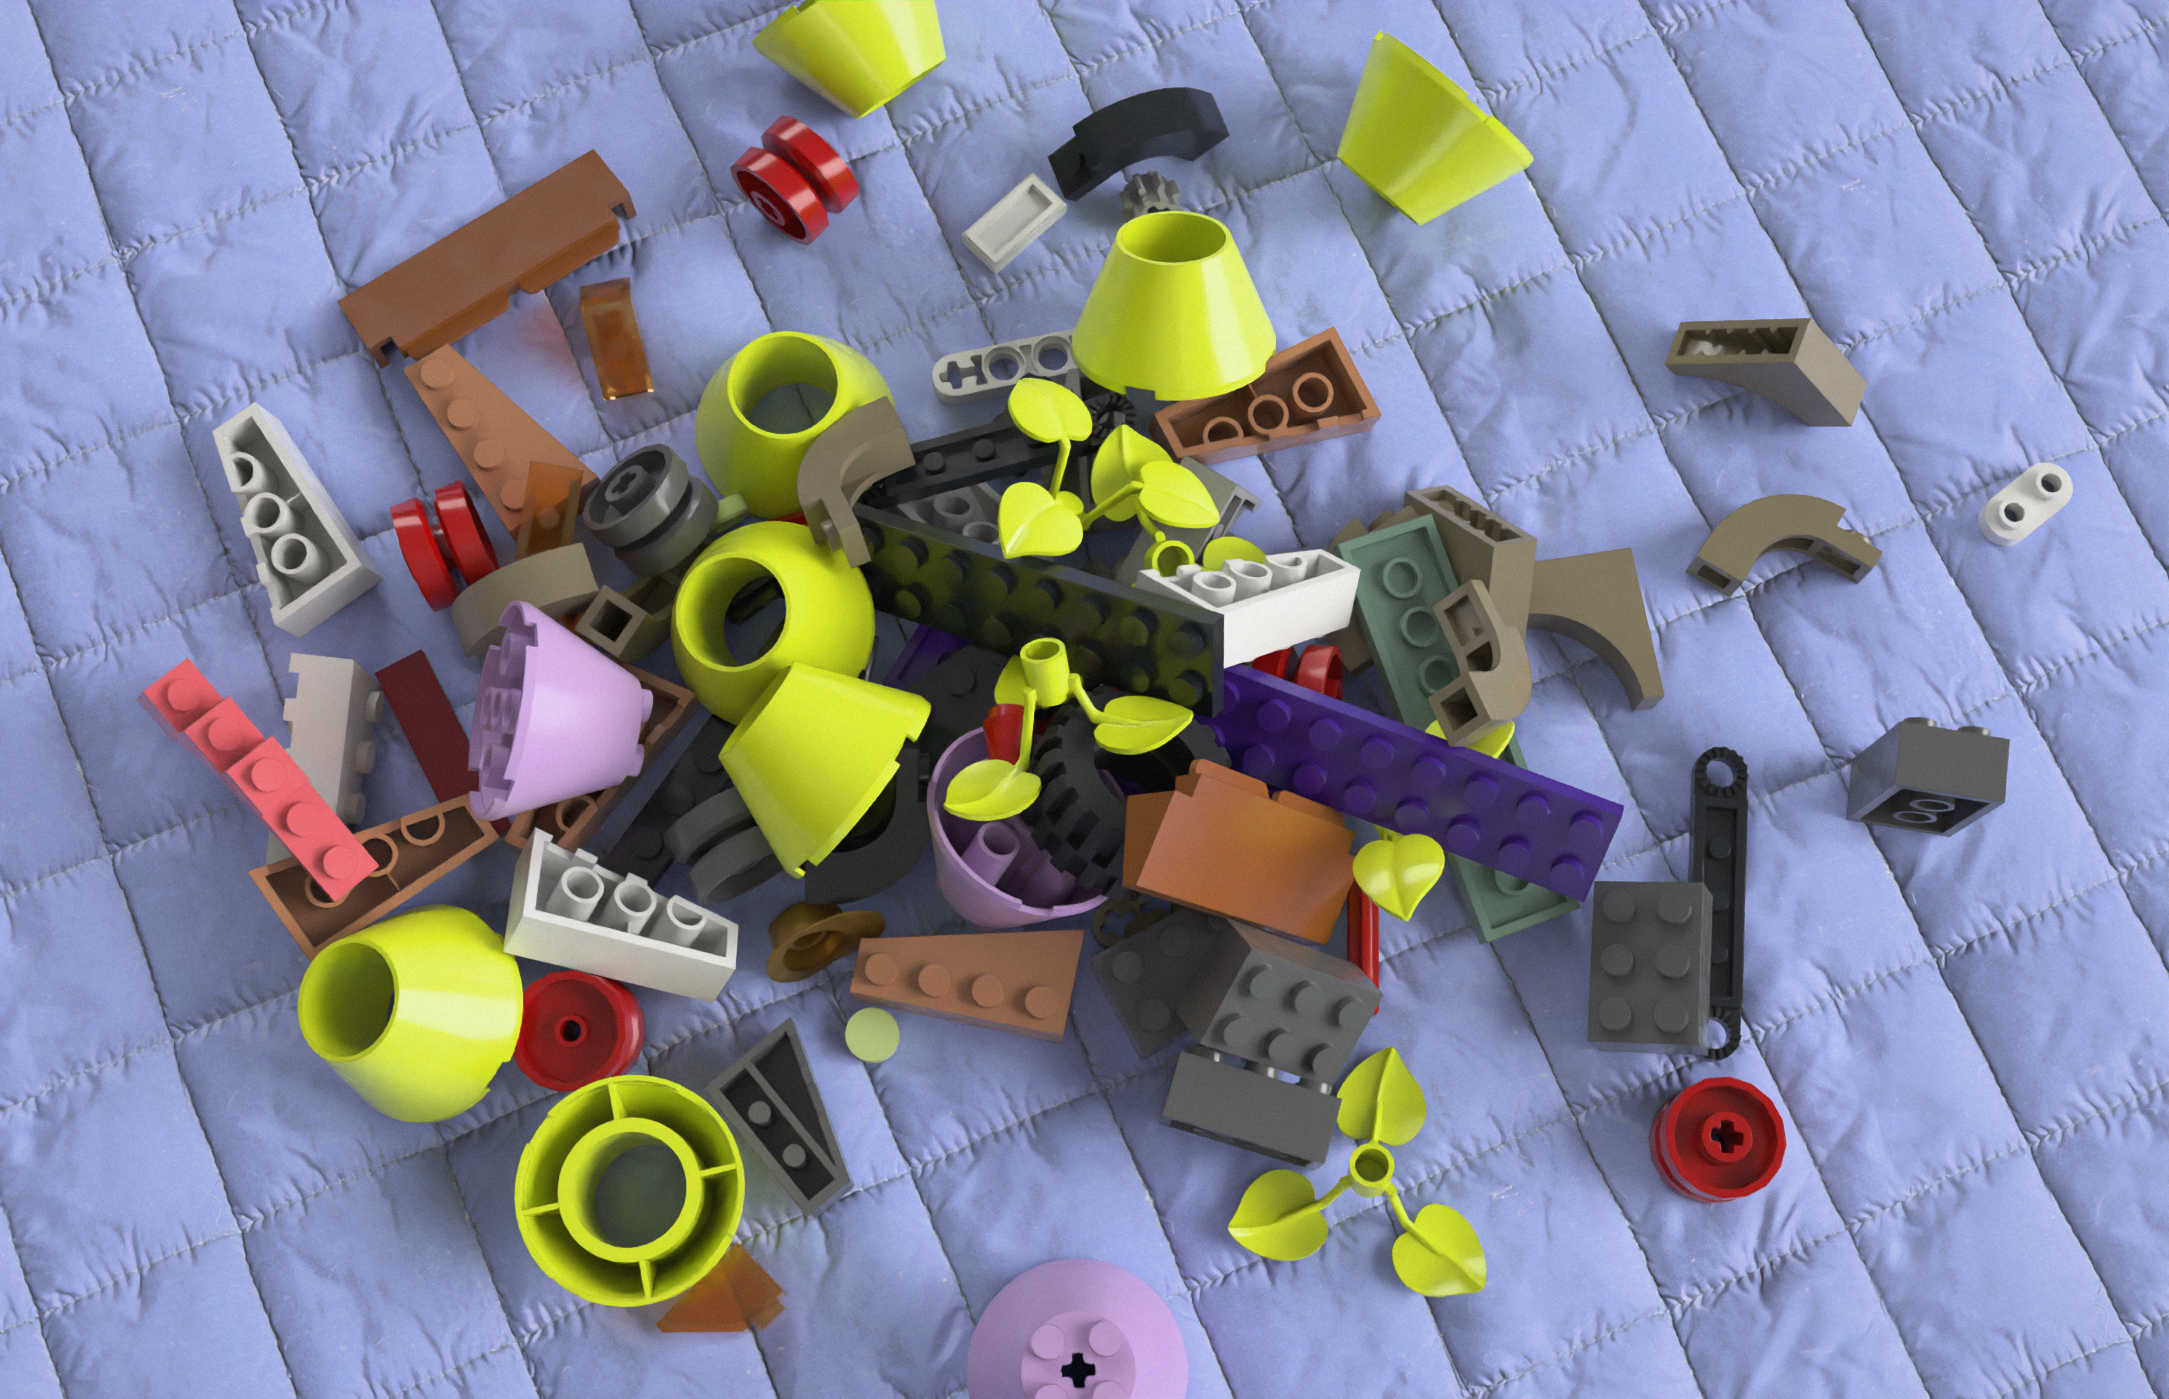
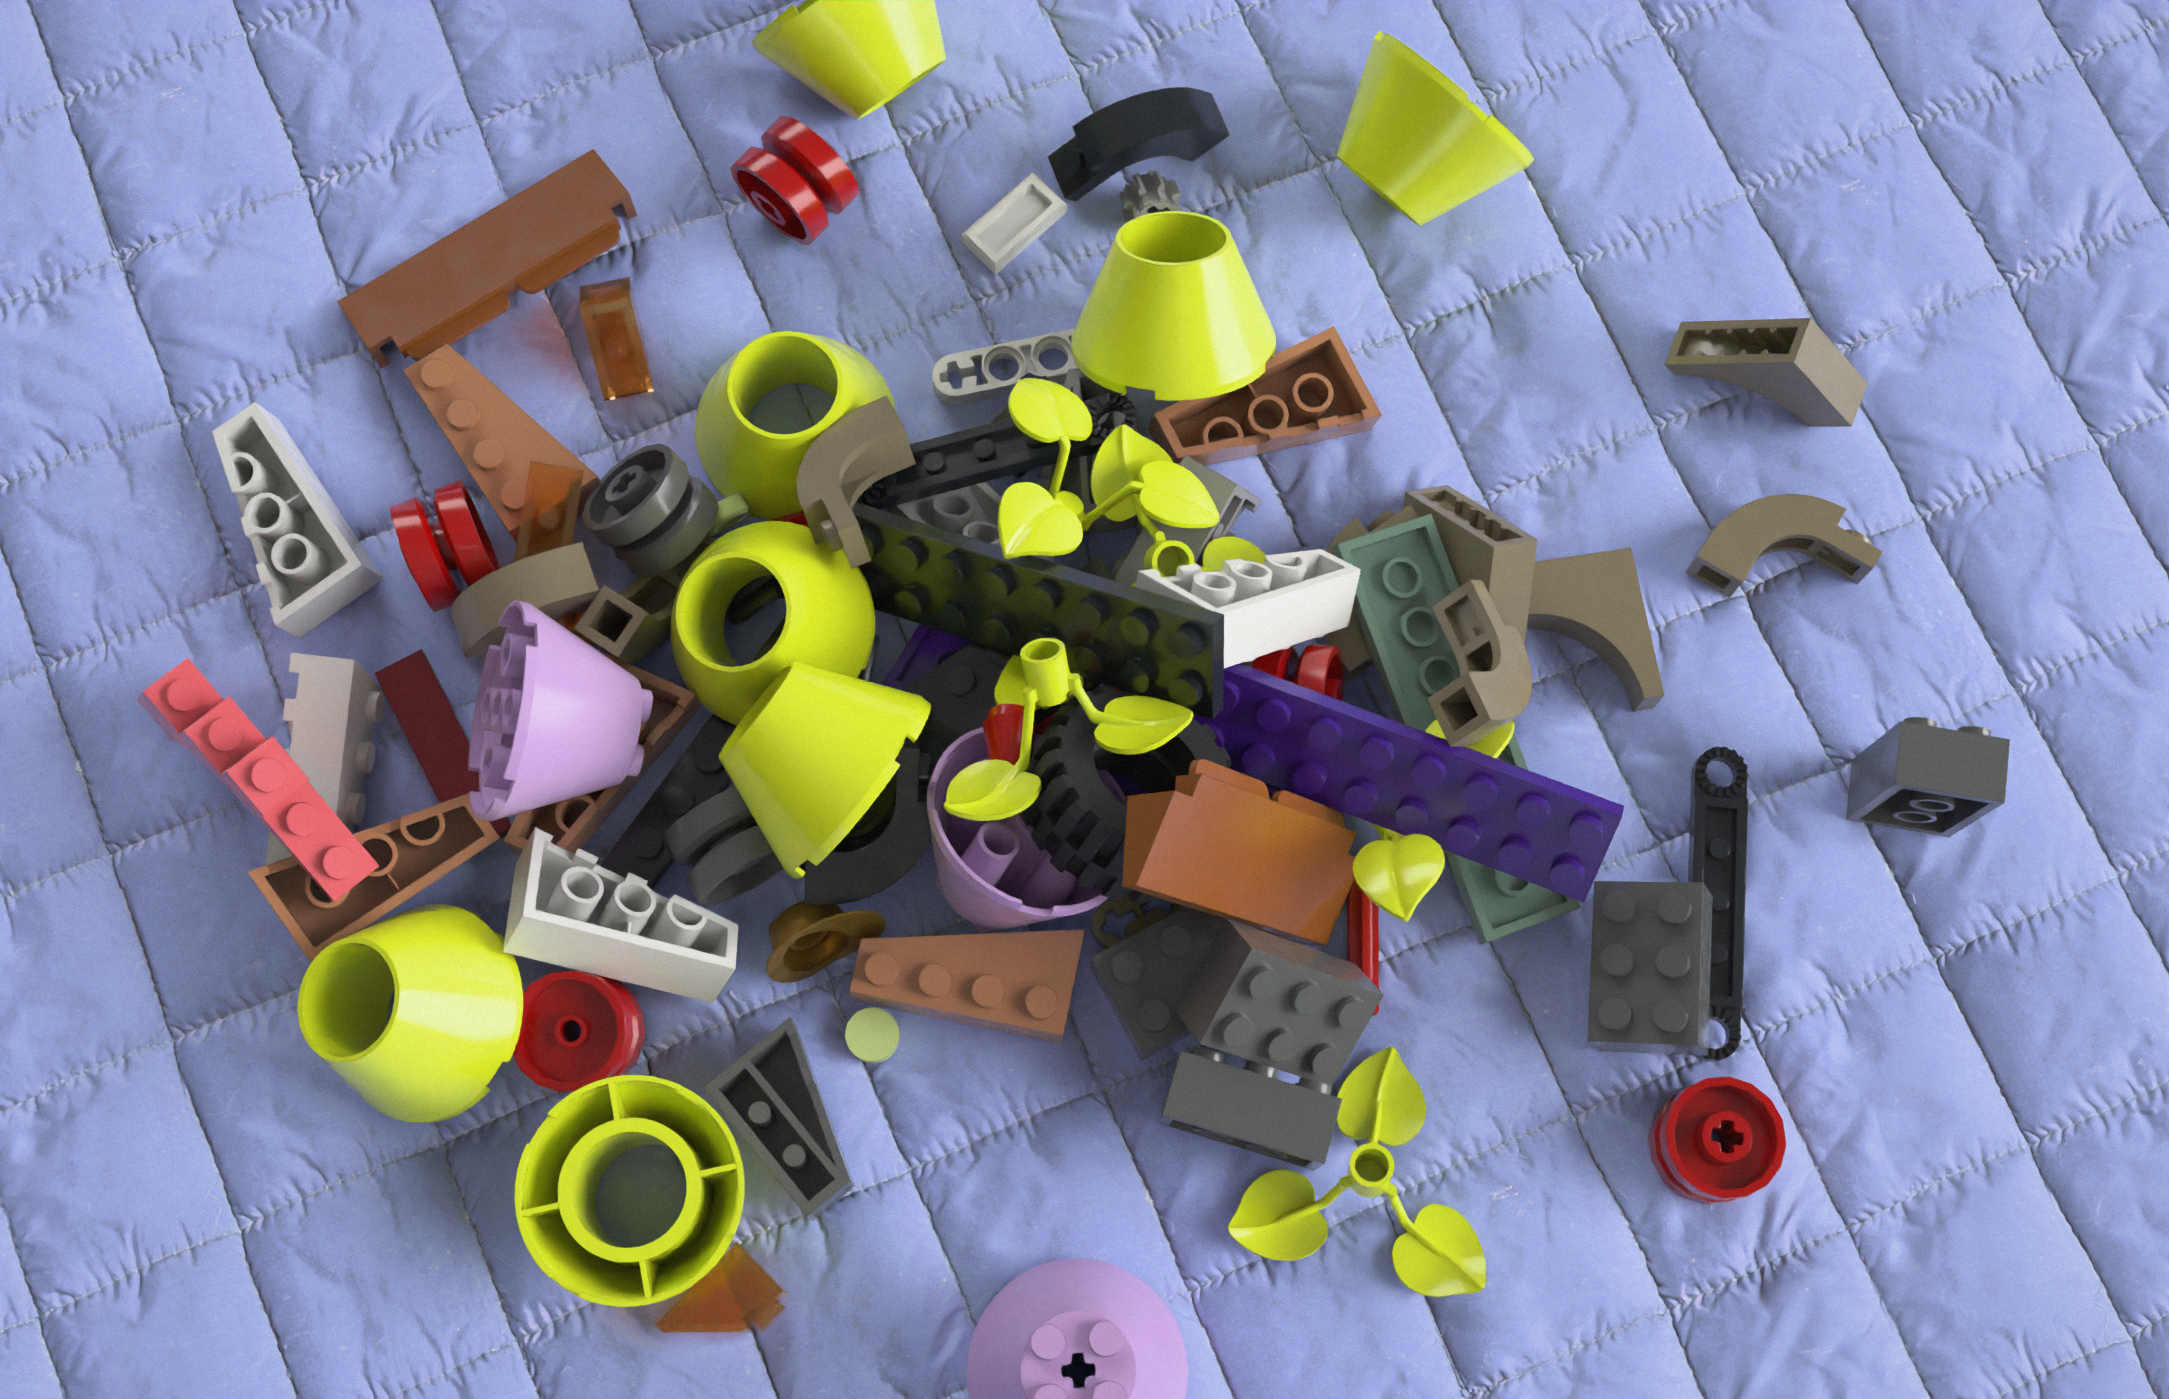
(2028, 501): white plate -> none

